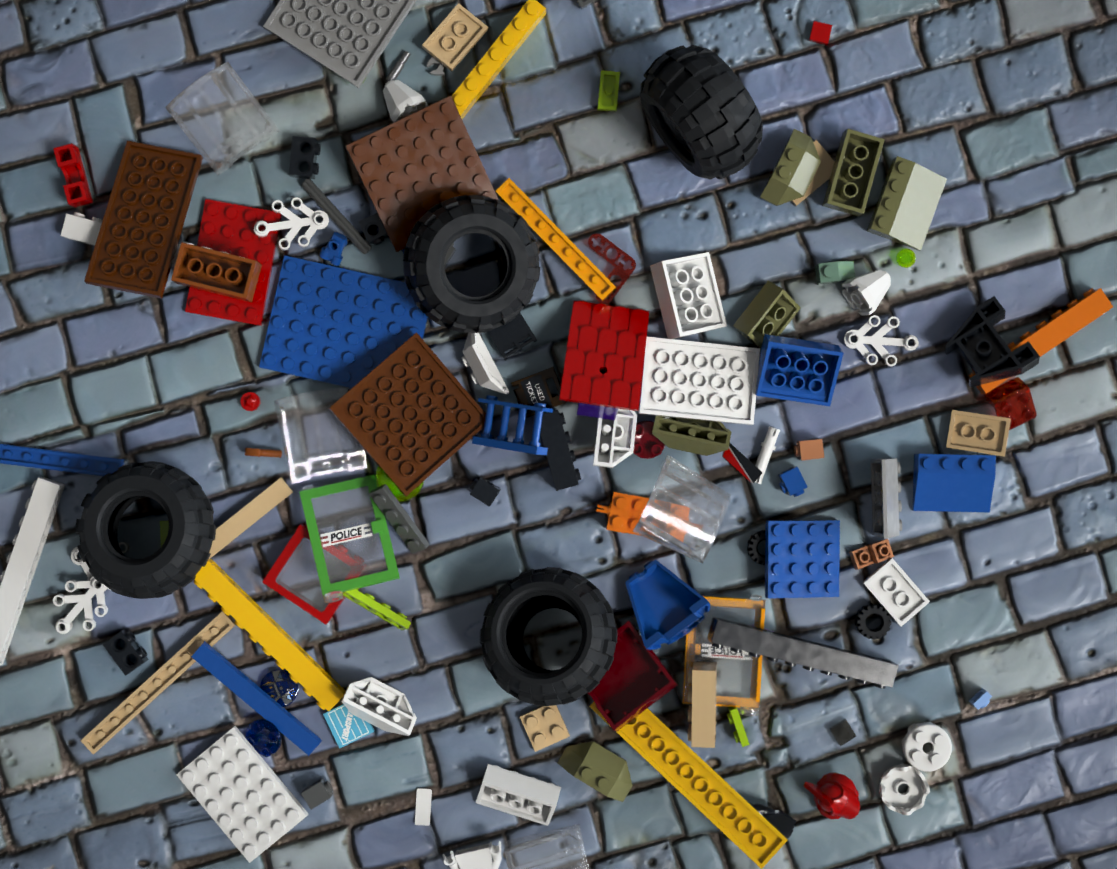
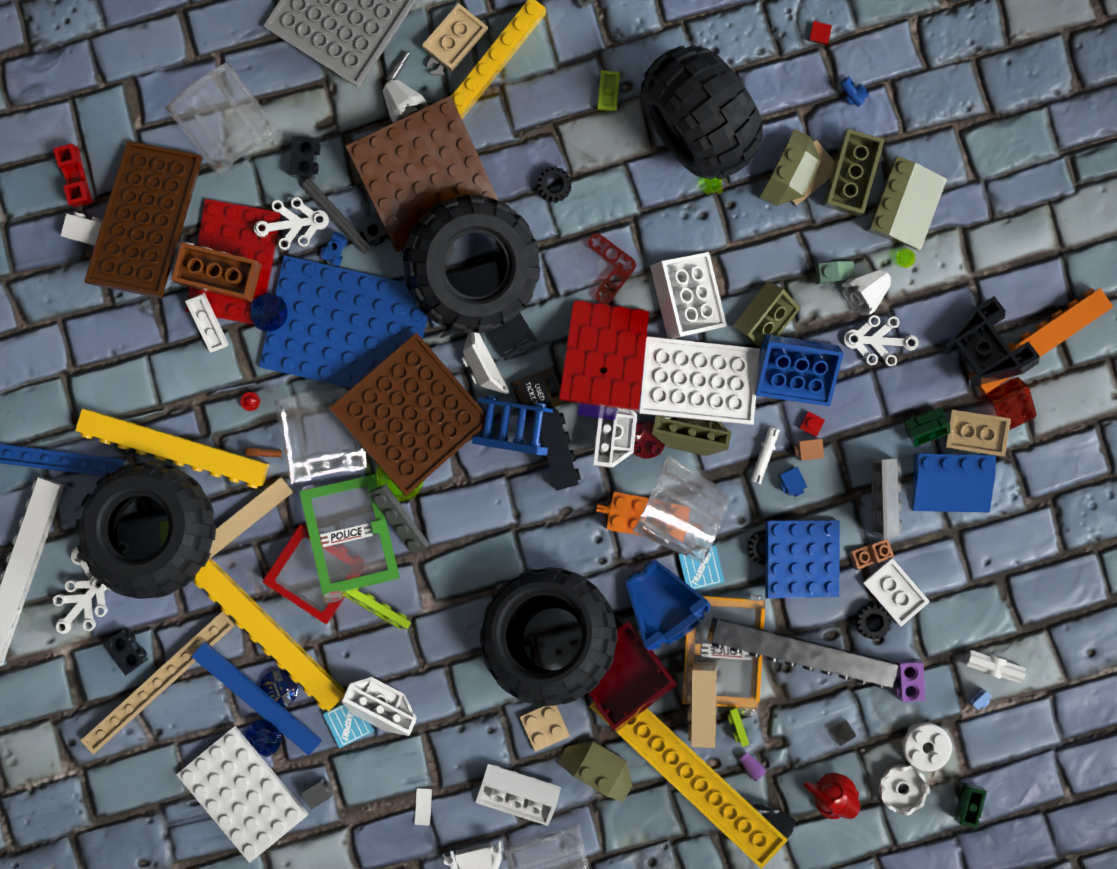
(172, 447): none -> yellow brick
(207, 322): none -> white plate
(268, 312): none -> clear blue dish
(484, 491): black brick -> none
(554, 173): none -> black tyre
(555, 239): light orange plate -> none
(702, 574): none -> medium azure tile
(710, 189): none -> clear neon green plate
(742, 464): sticker -> none
(753, 768): none -> medium lavender cone
(812, 424): none -> red plate
(856, 94): none -> blue plate
(916, 680): none -> medium lavender brick
(927, 426): none -> dark green brick
(970, 805): none -> dark green brick
(995, 666): none -> white piece

